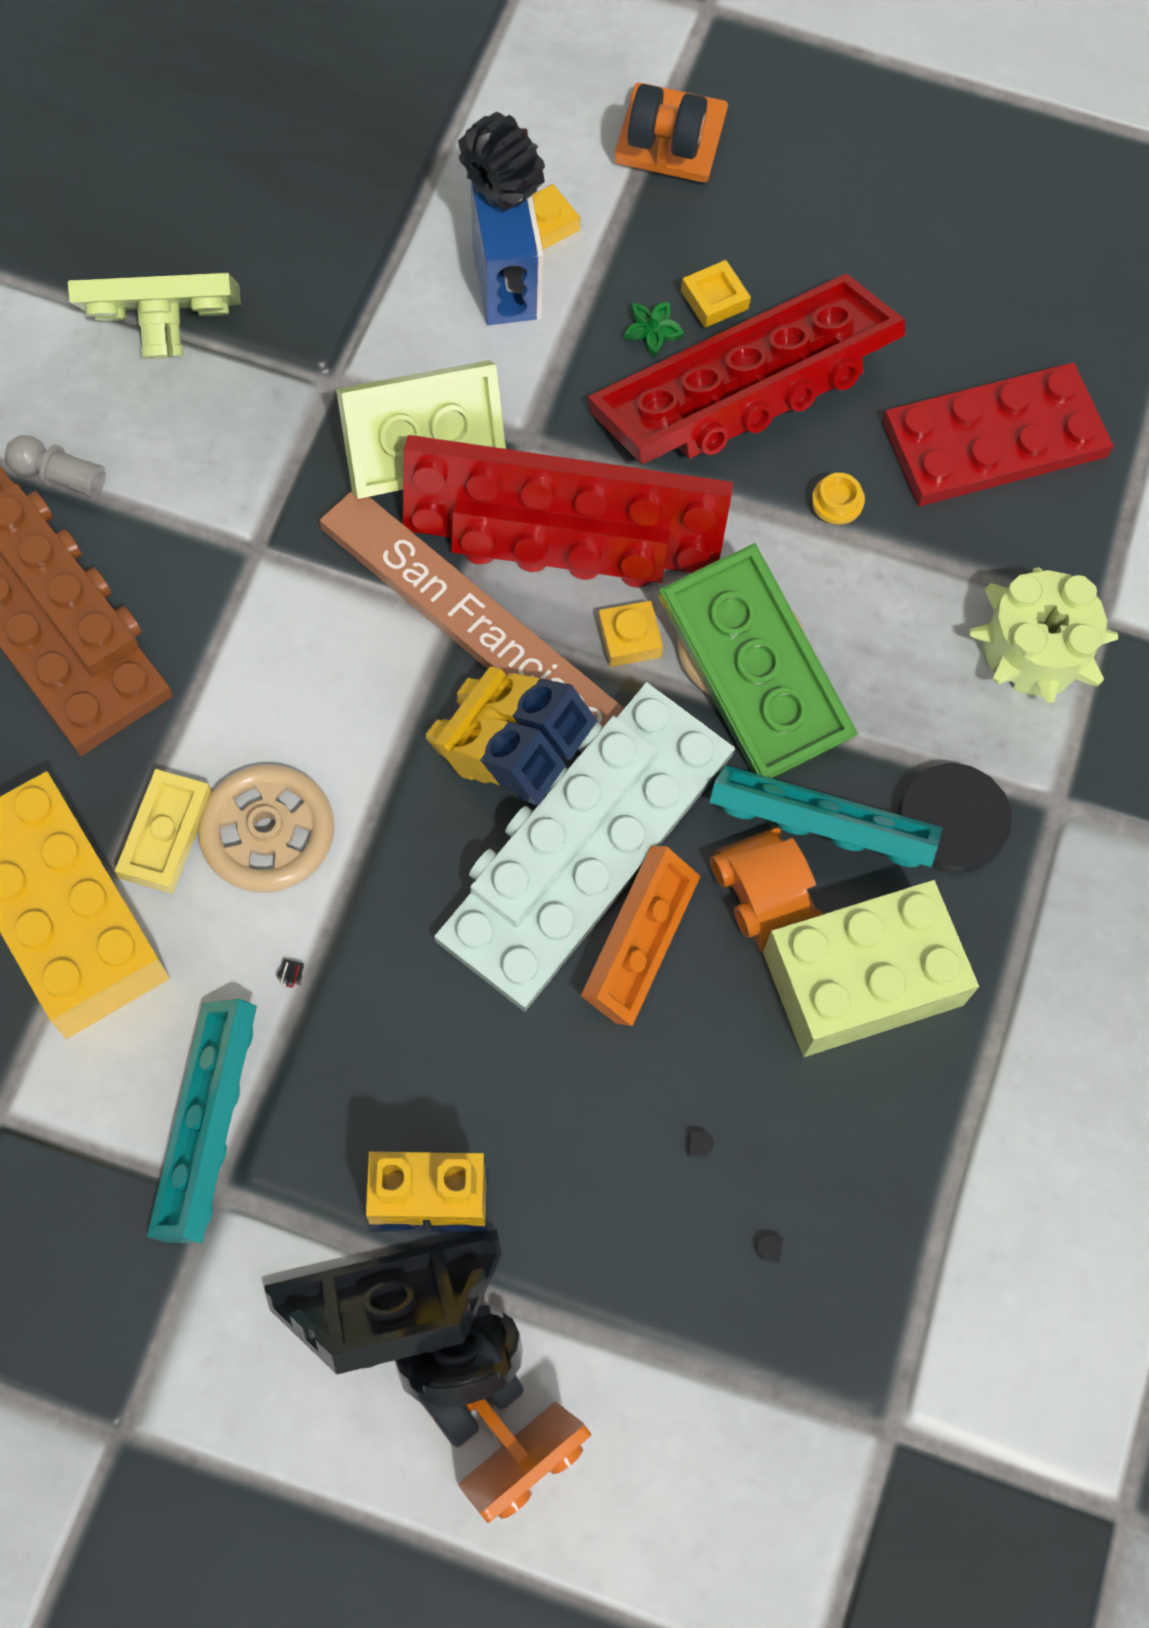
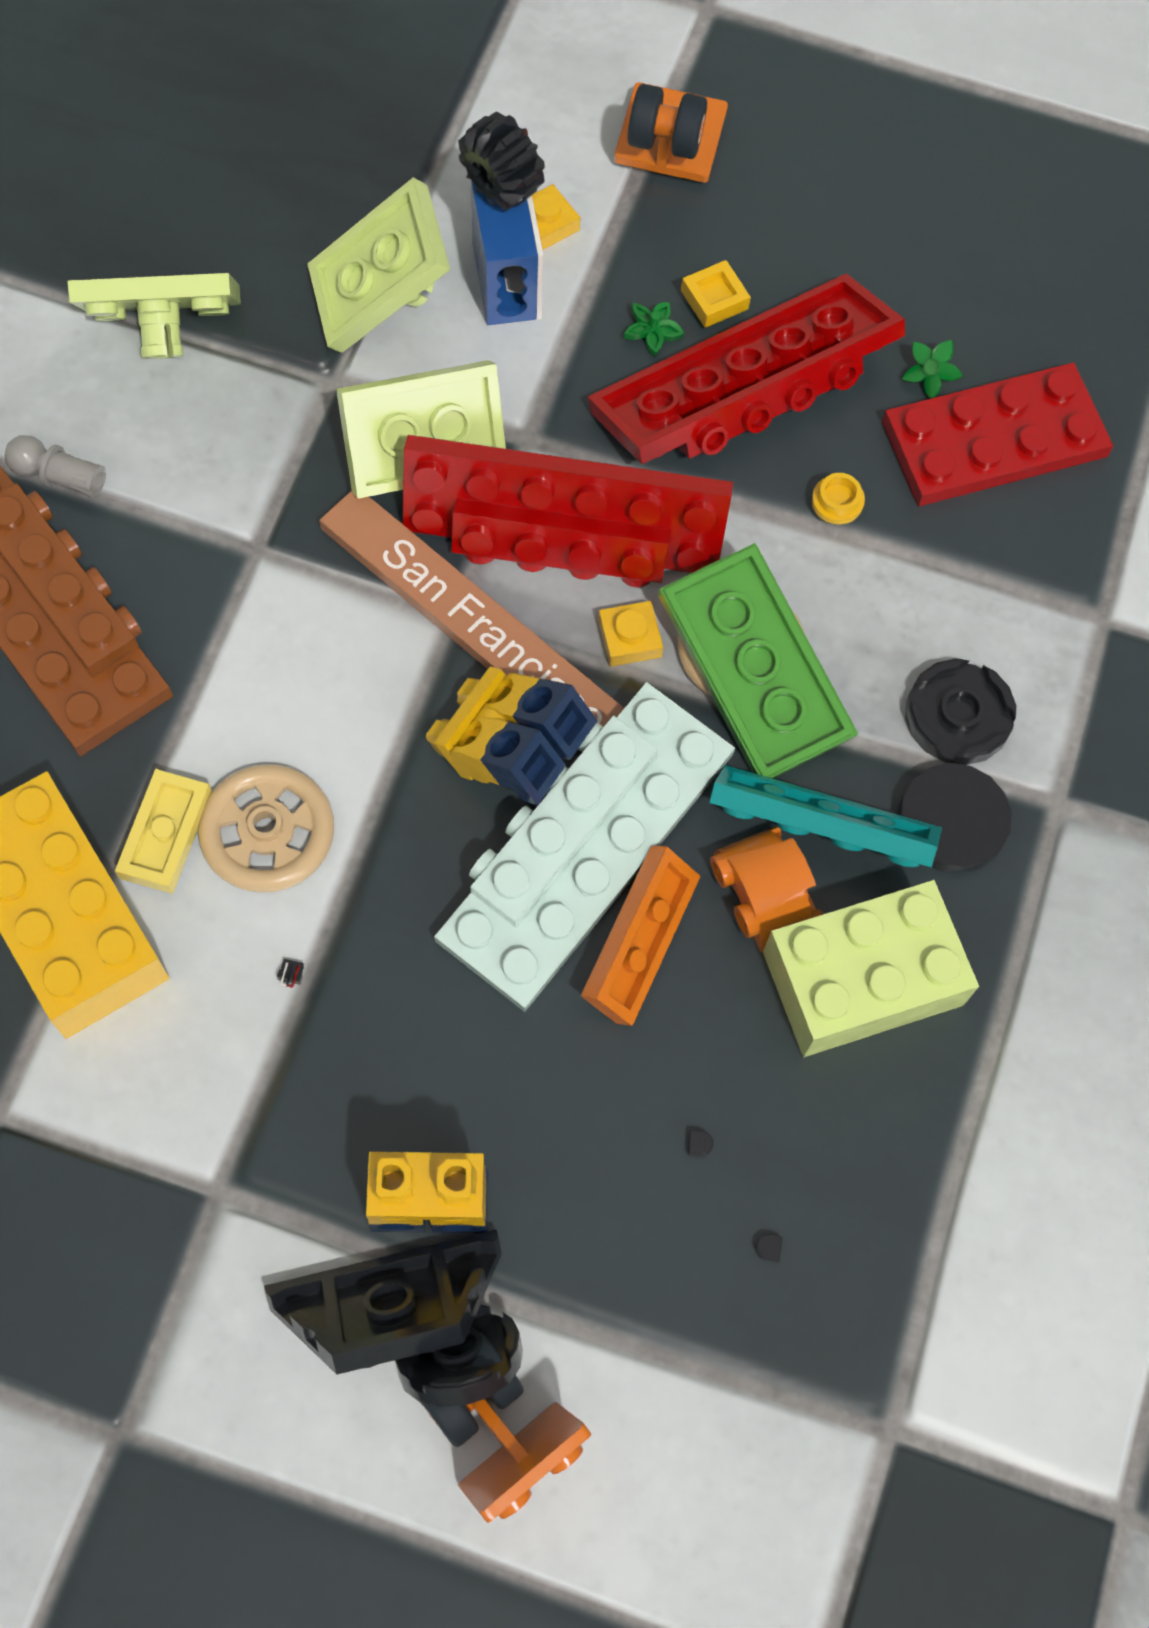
(202, 1122): teal plate -> none
(379, 266): none -> yellowish green plate
(933, 367): none -> green plant
(960, 712): none -> black tile
(1044, 632): yellowish green brick -> none

